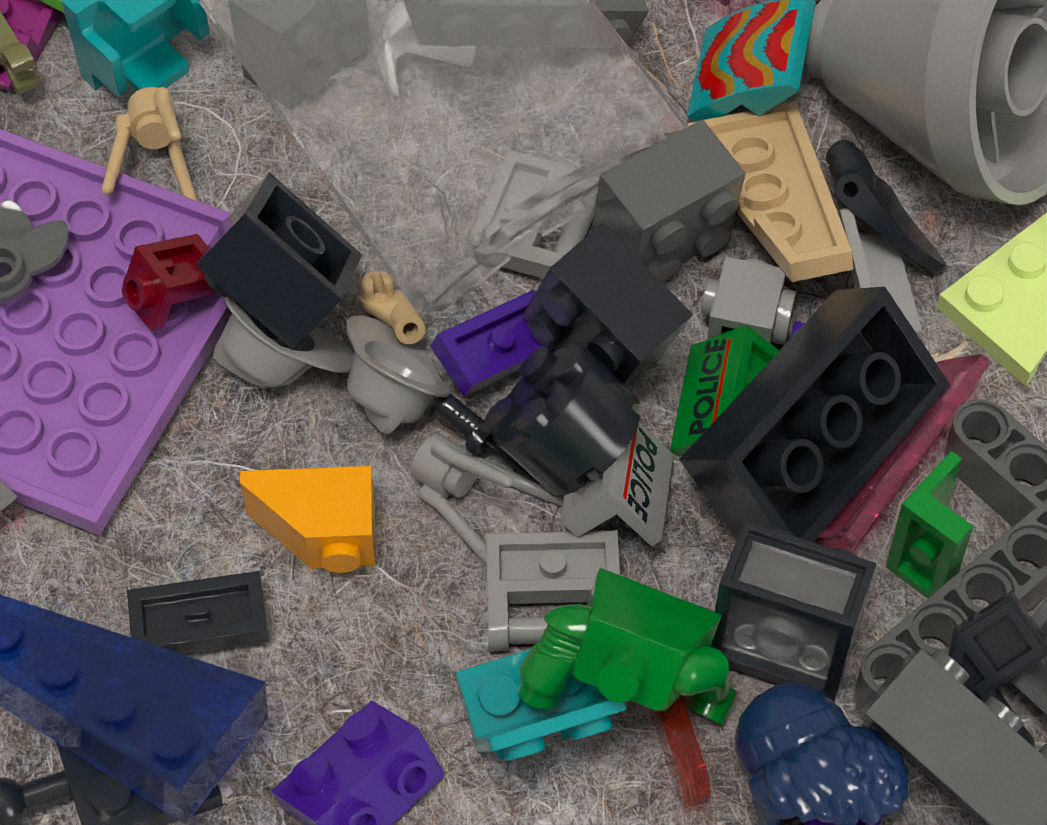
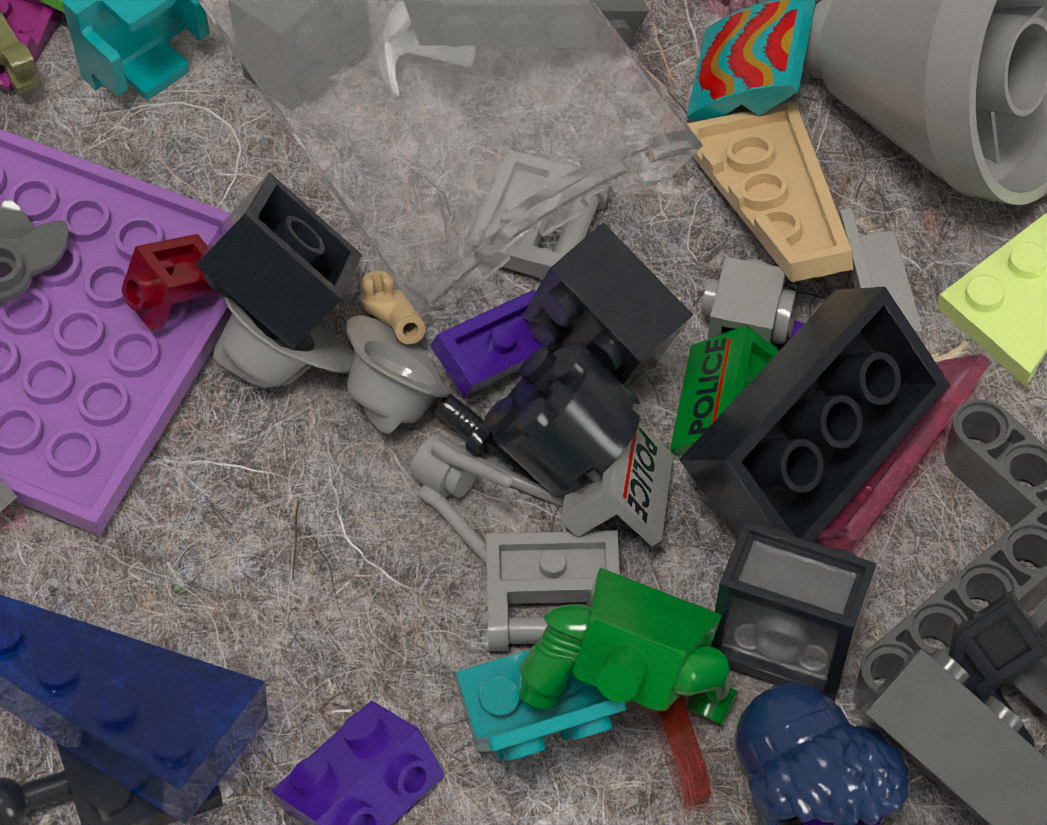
(153, 125): tan plant -> none
(200, 613): black plate -> none
(316, 513): light orange slope -> none
(672, 199): dark grey brick -> none
(878, 204): black arm -> none
(928, 534): green panel -> none

